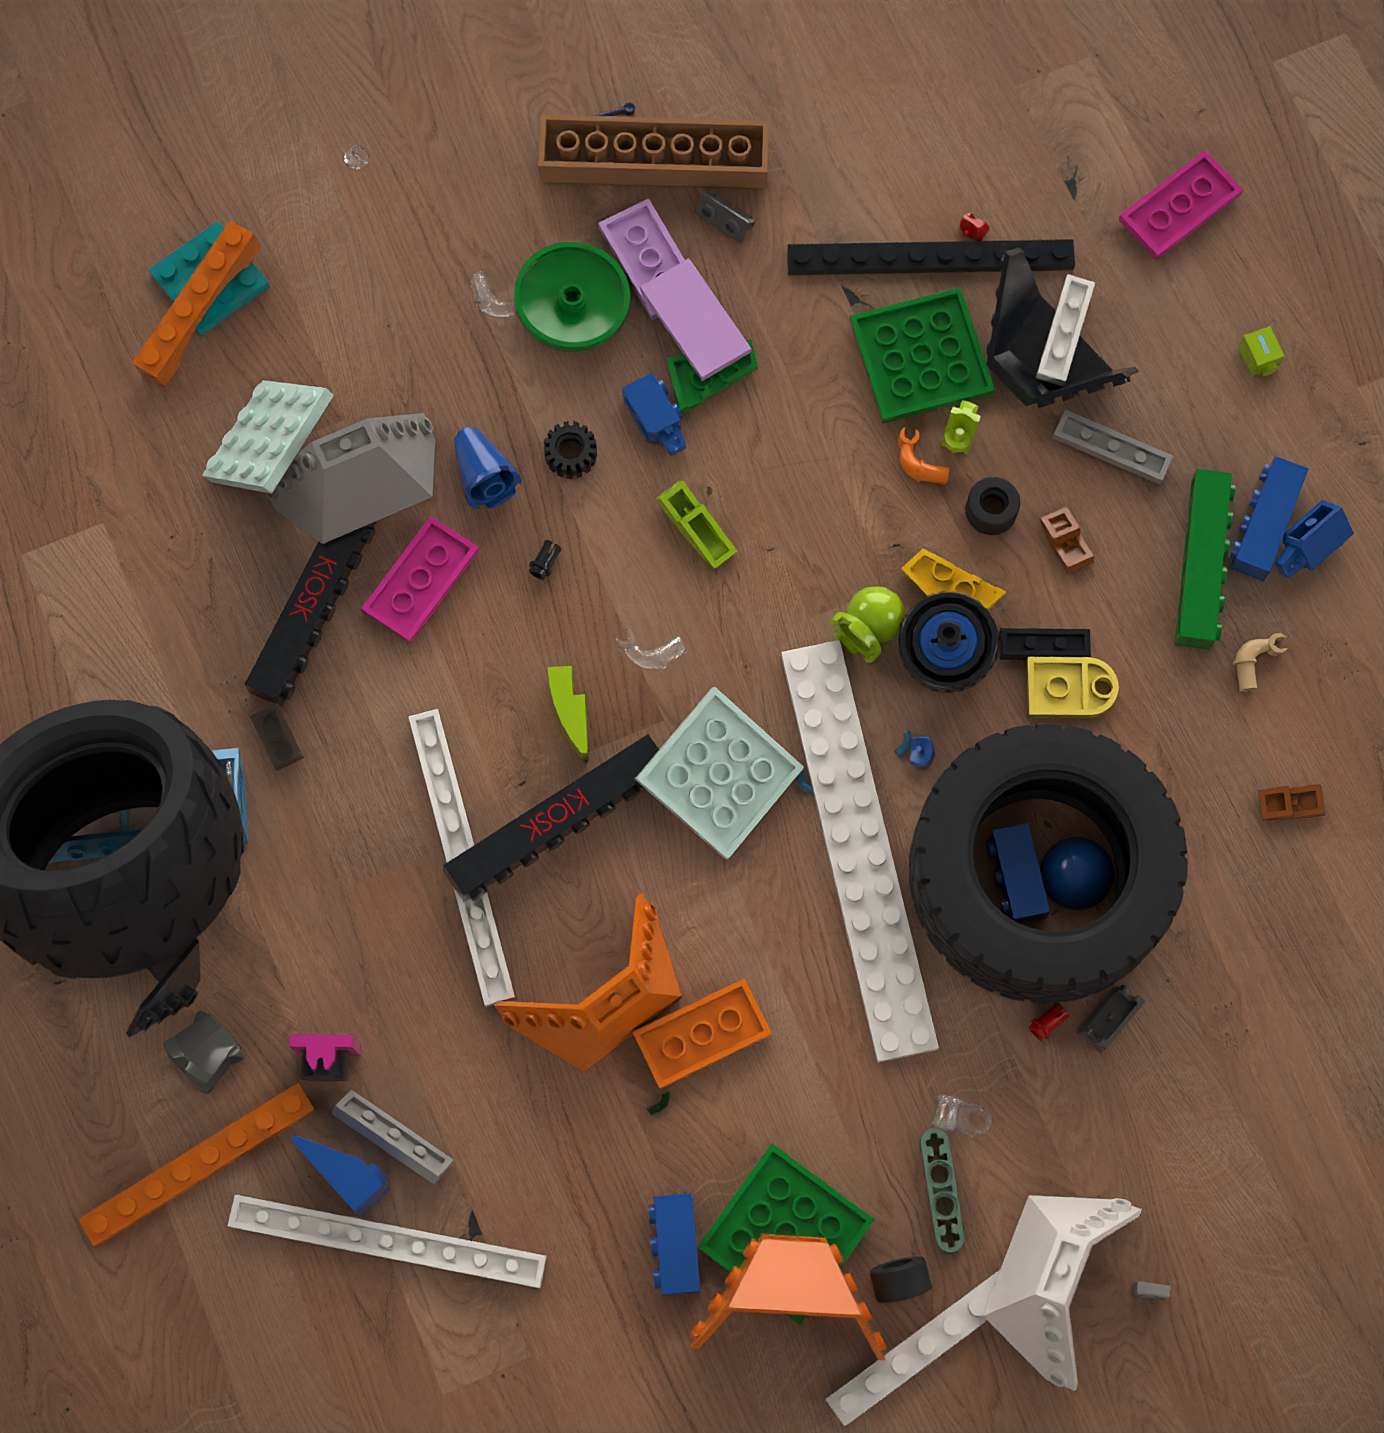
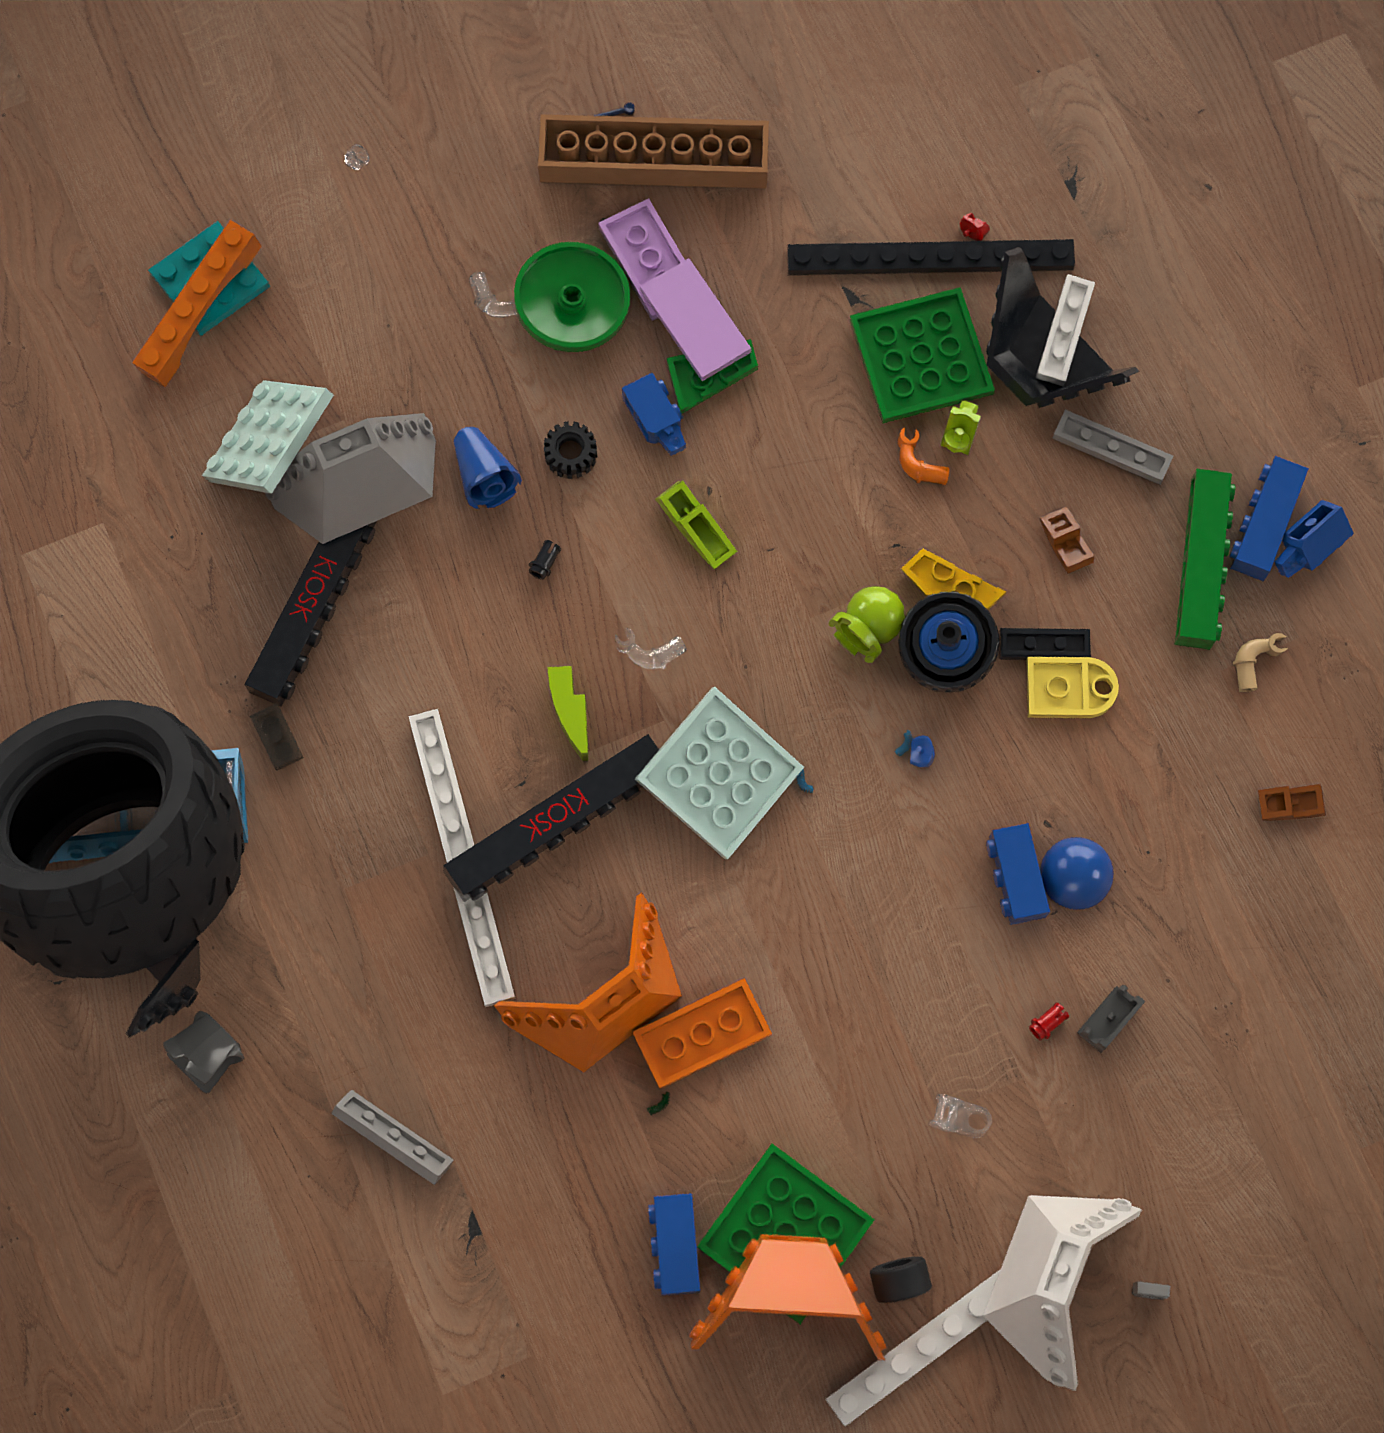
(196, 1165): orange plate -> none
(324, 1055): dark pink piece -> none
(351, 1177): blue slope -> none
(387, 1241): white plate -> none
(420, 579): dark pink plate -> none
(718, 212): dark grey hinge -> none
(859, 852): white plate -> none
(937, 1191): sand green beam -> none
(1001, 490): black tyre -> none
(1106, 787): black tyre -> none
(1180, 204): dark pink plate -> none
(1261, 352): lime brick -> none

